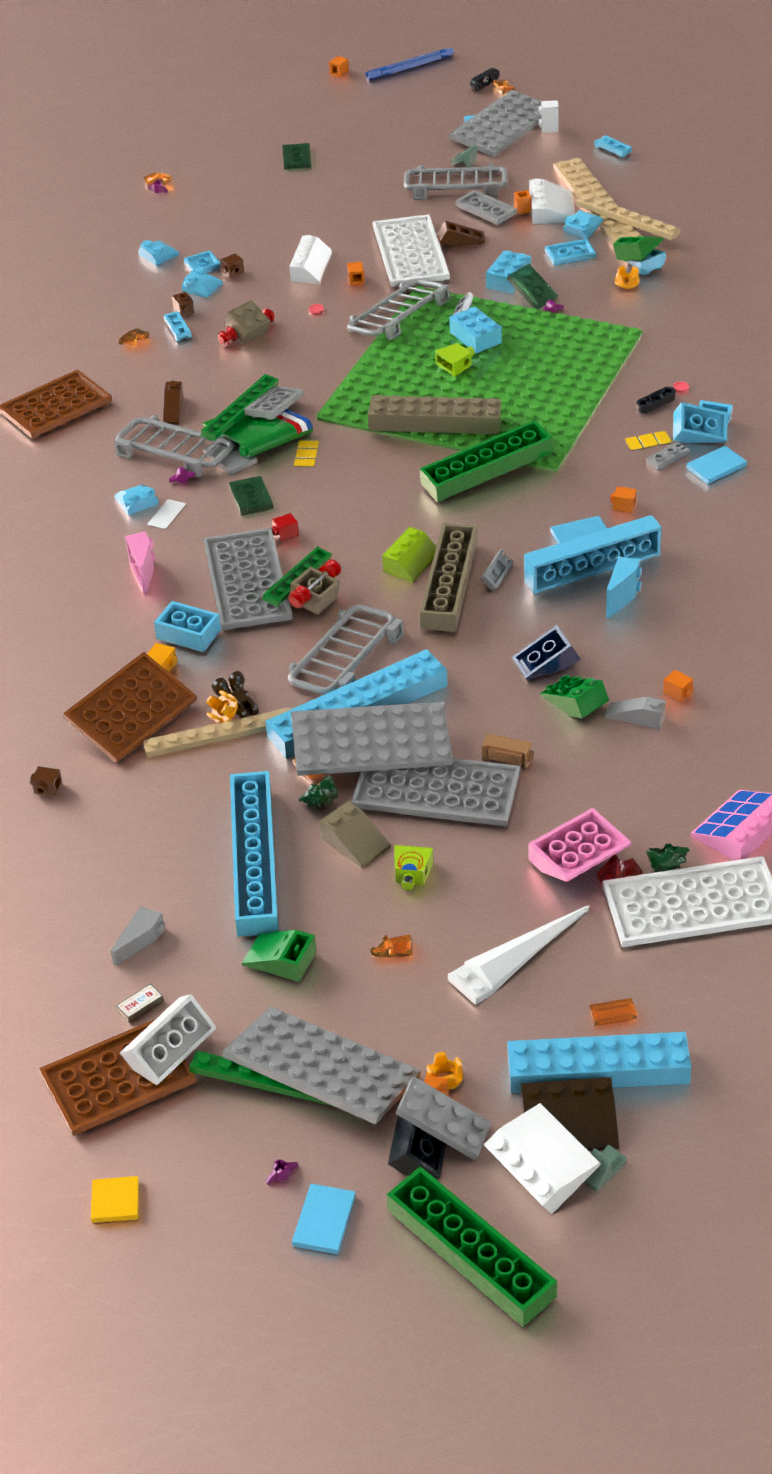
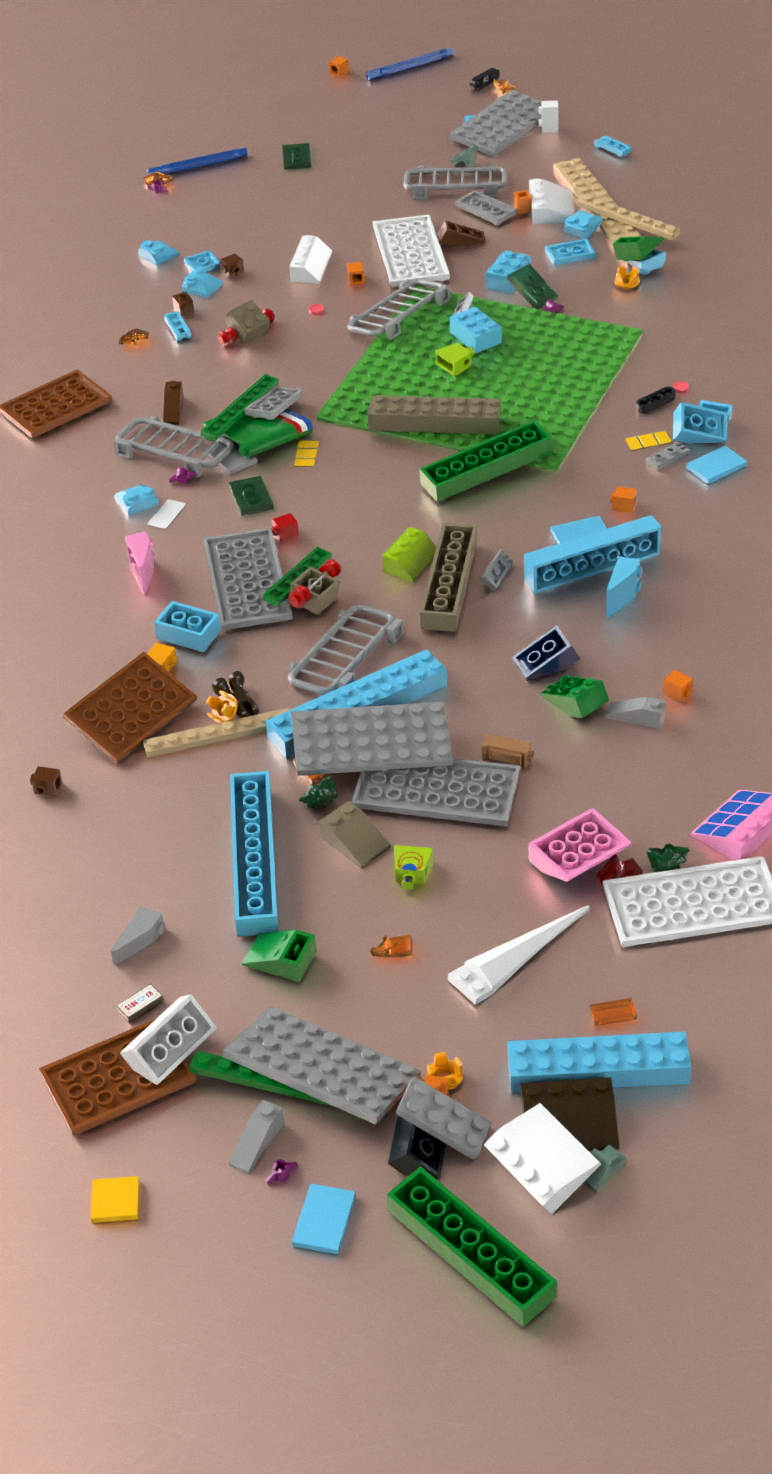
(199, 161): none -> blue piece
(257, 1136): none -> light grey slope

